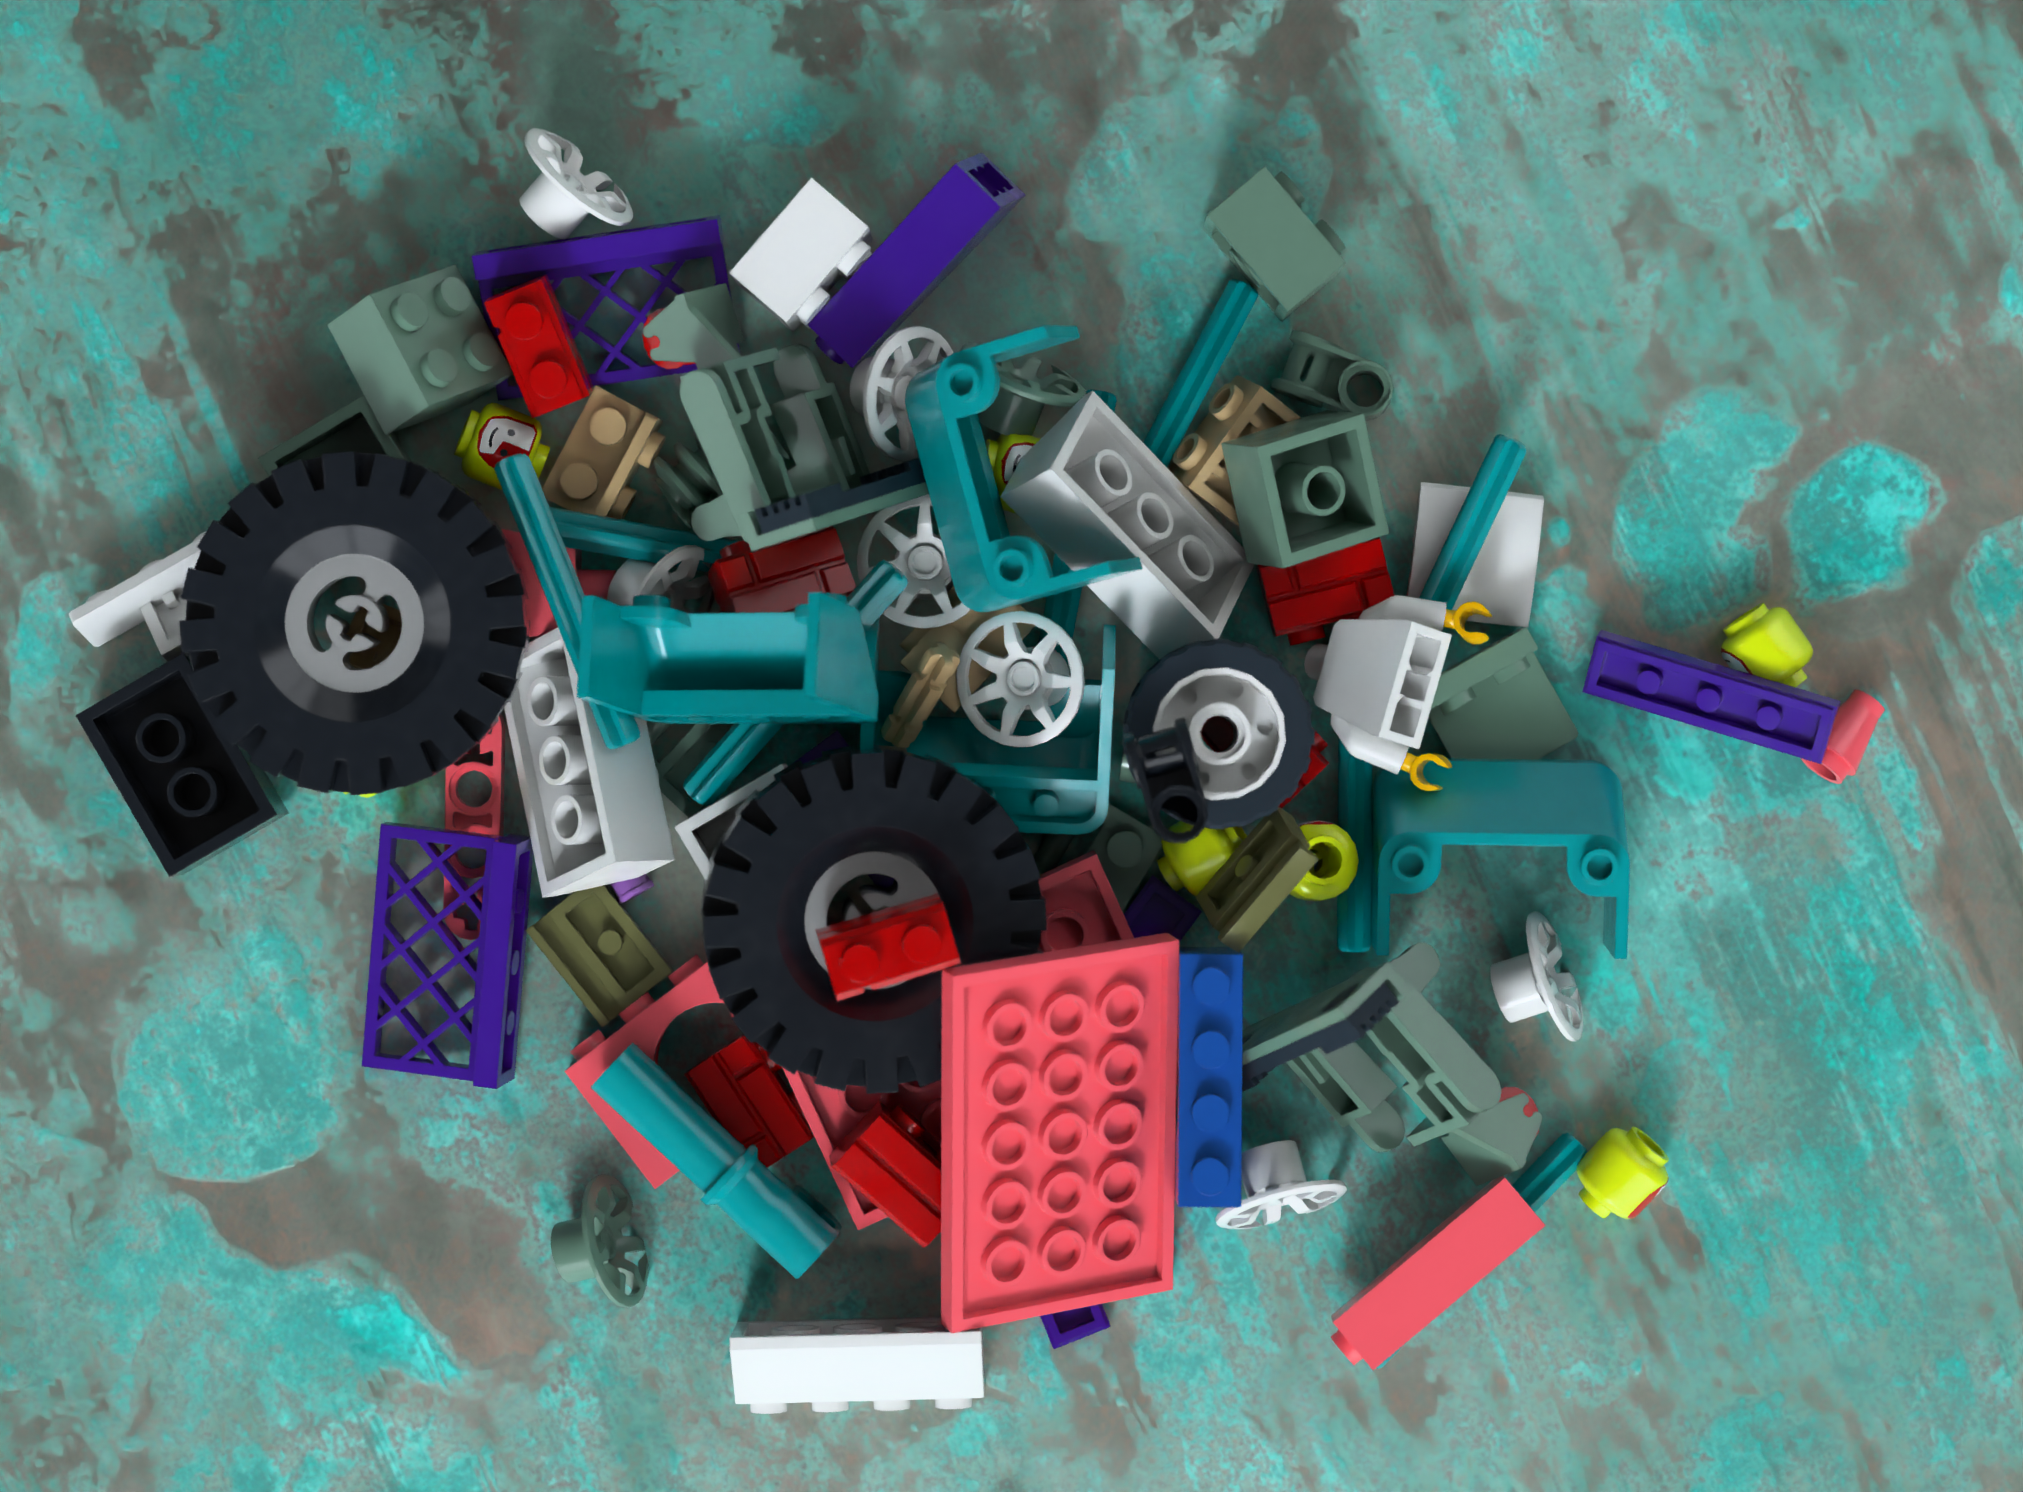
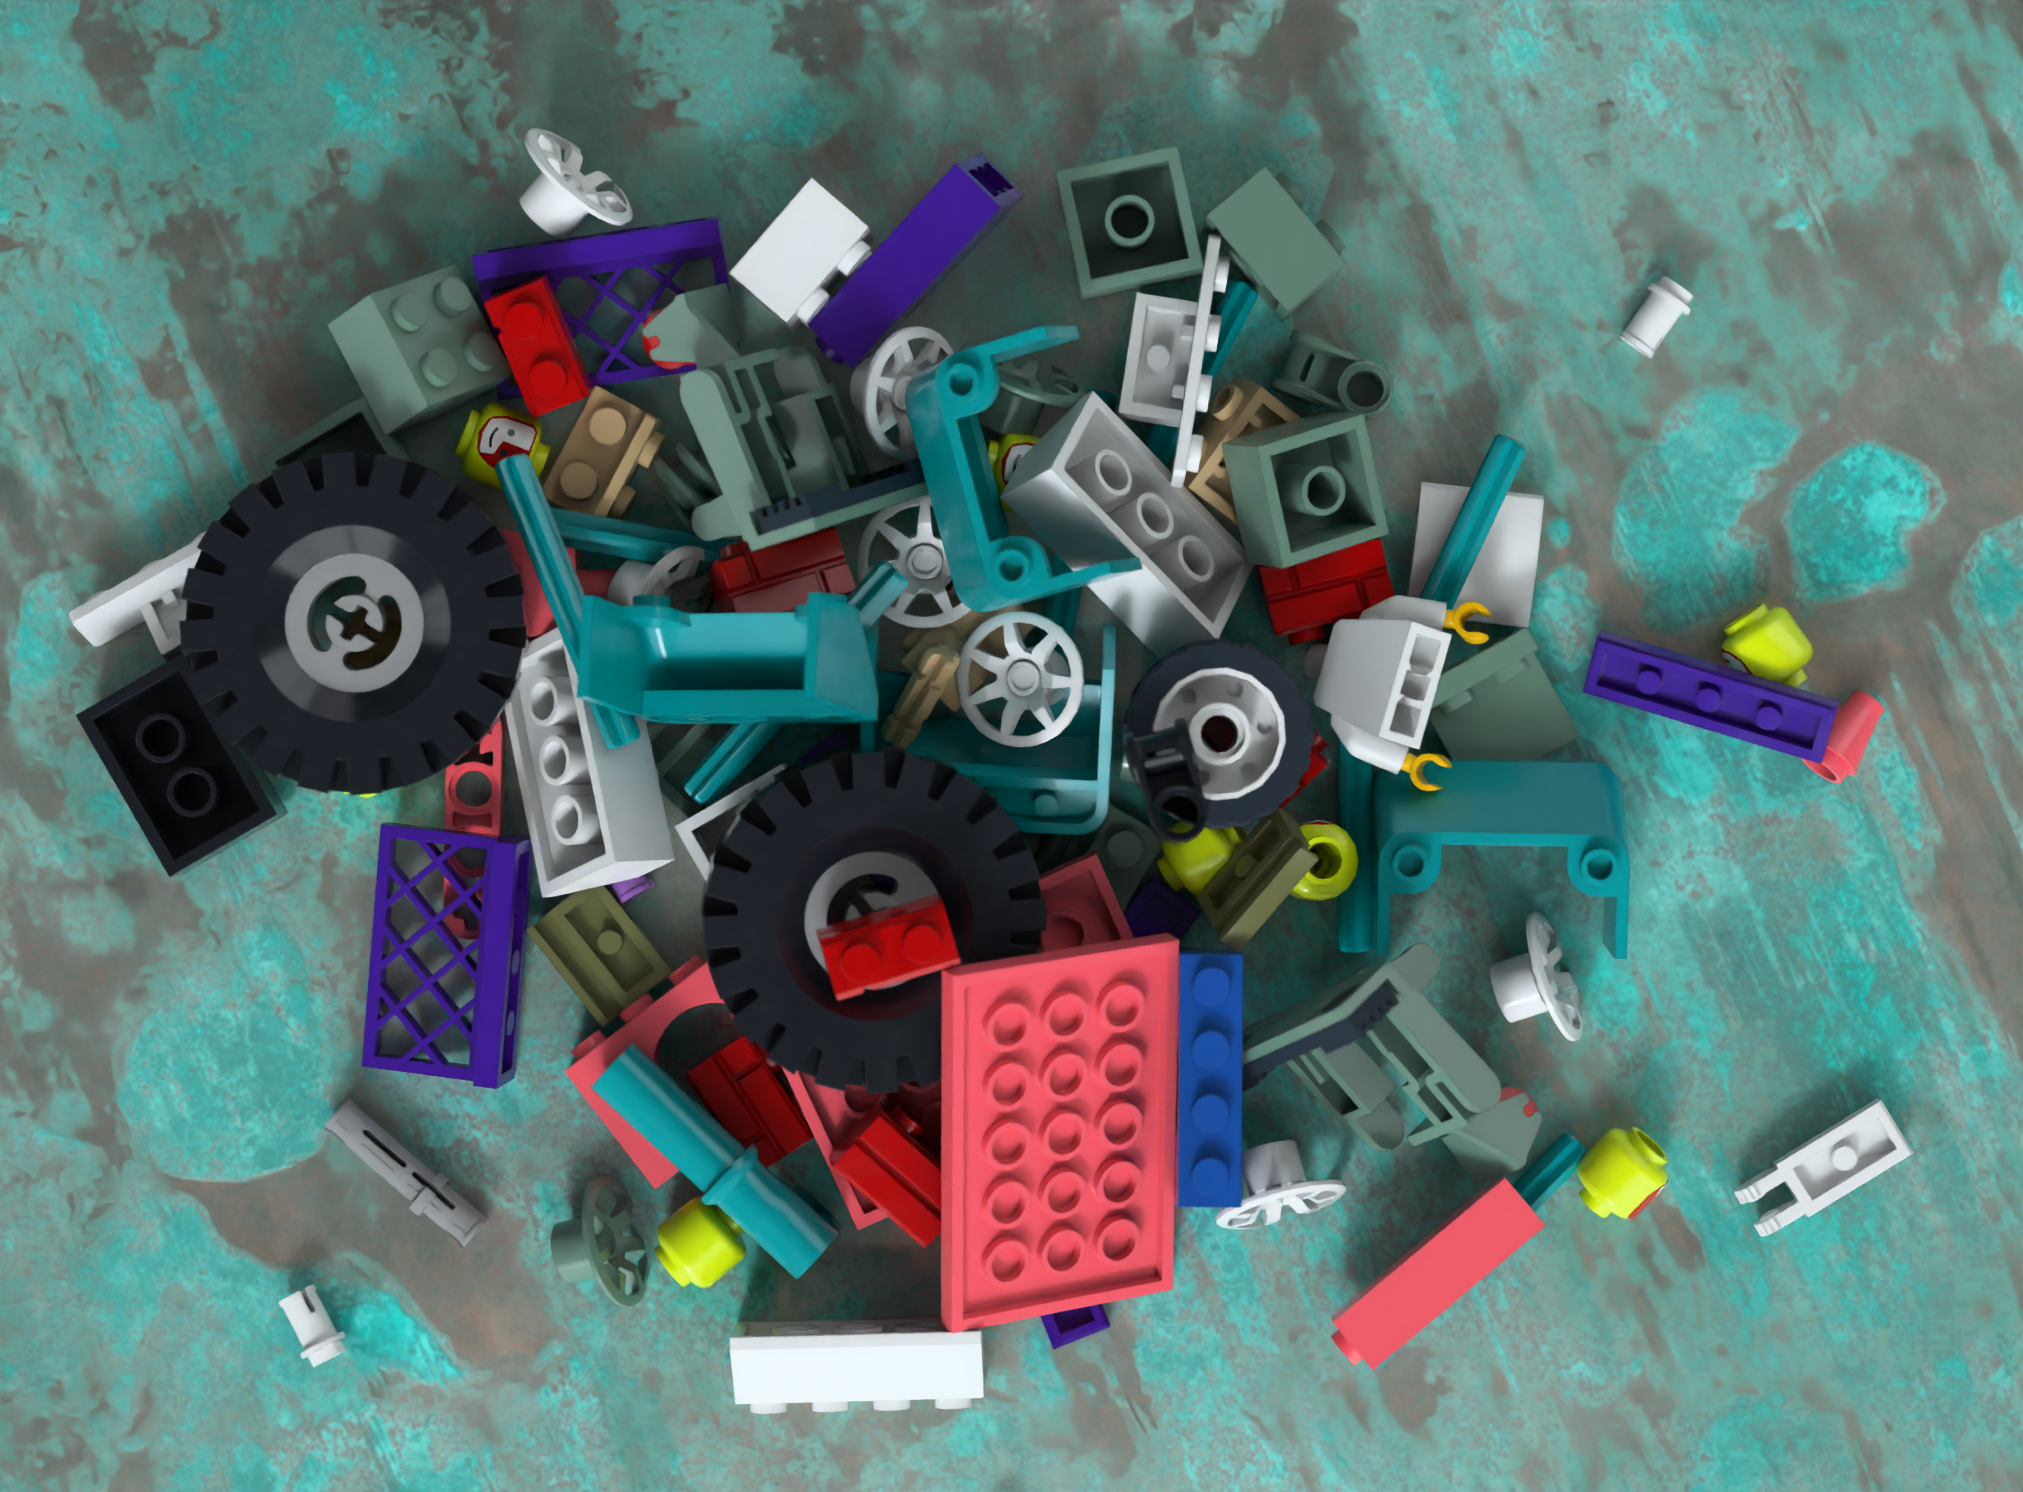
(313, 1326): none -> white pin
(407, 1174): none -> light grey pin
(699, 1244): none -> neon yellow head
(1129, 223): none -> sand green brick
(1166, 360): none -> white bracket
(1656, 316): none -> white pin
(1829, 1166): none -> white hinge

